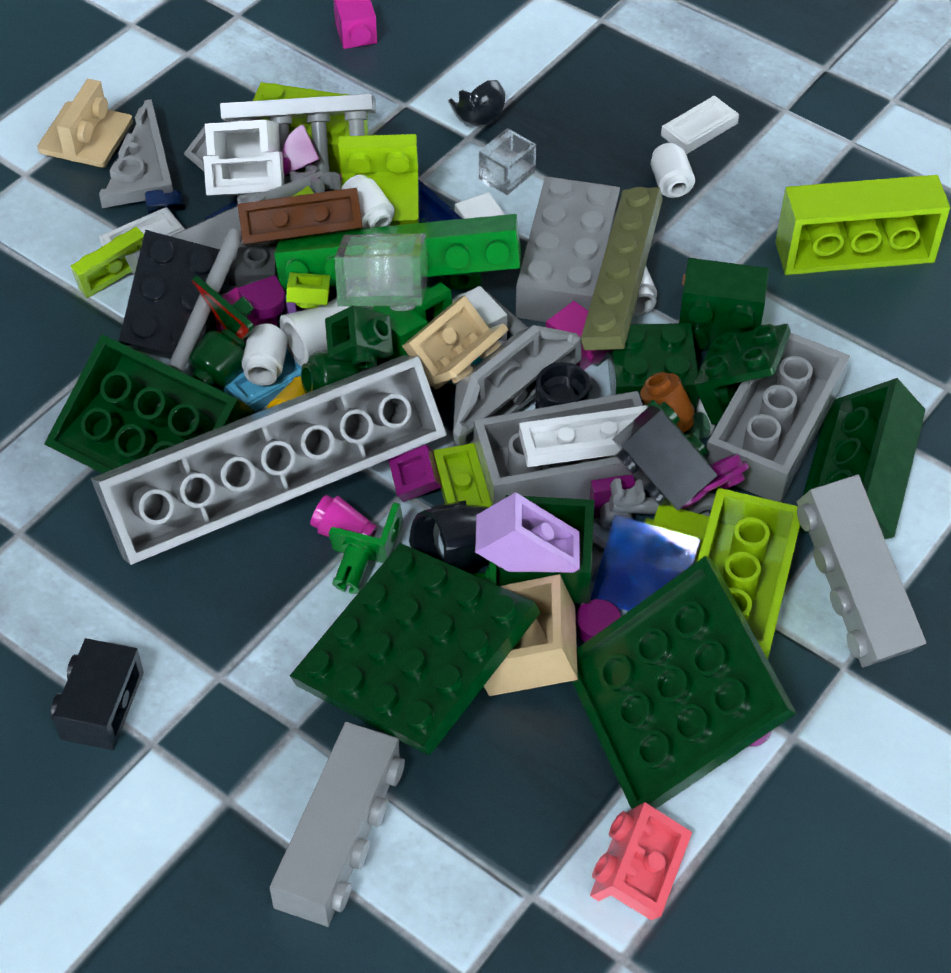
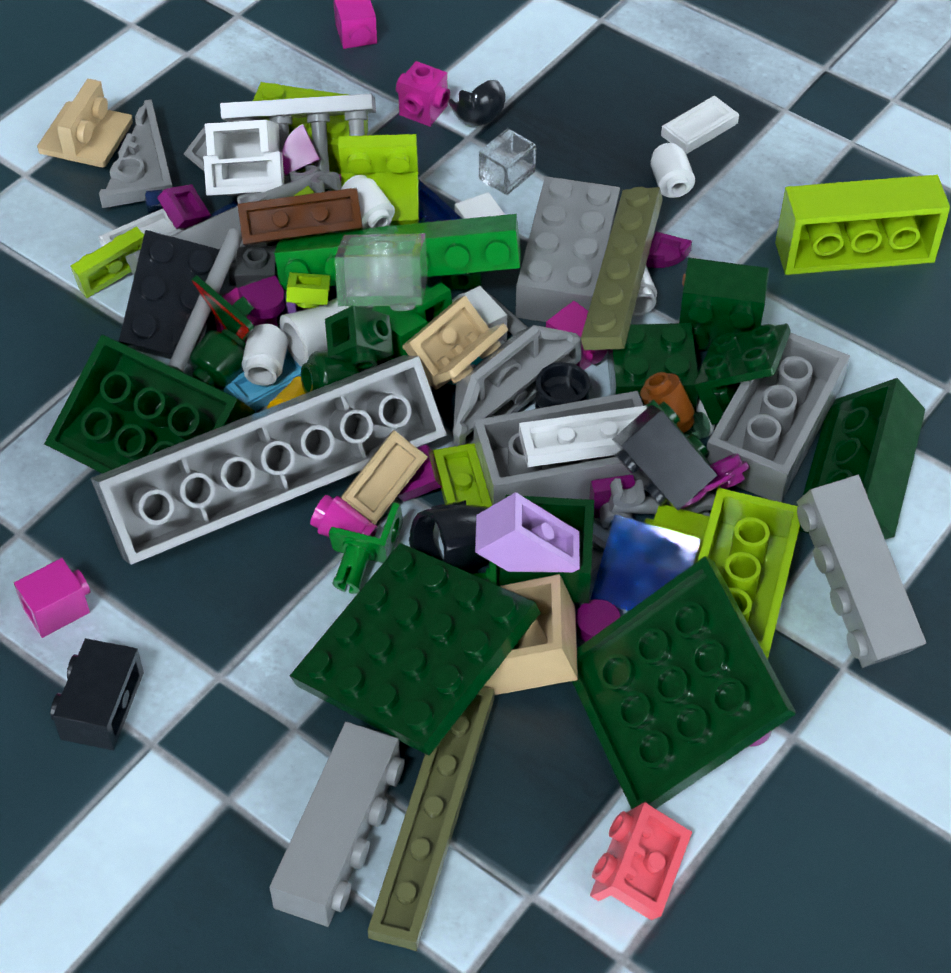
(53, 596): none -> dark pink brick
(183, 206): none -> magenta plate
(384, 477): none -> tan tile
(422, 93): none -> dark pink brick
(428, 830): none -> olive plate
(667, 250): none -> magenta tile

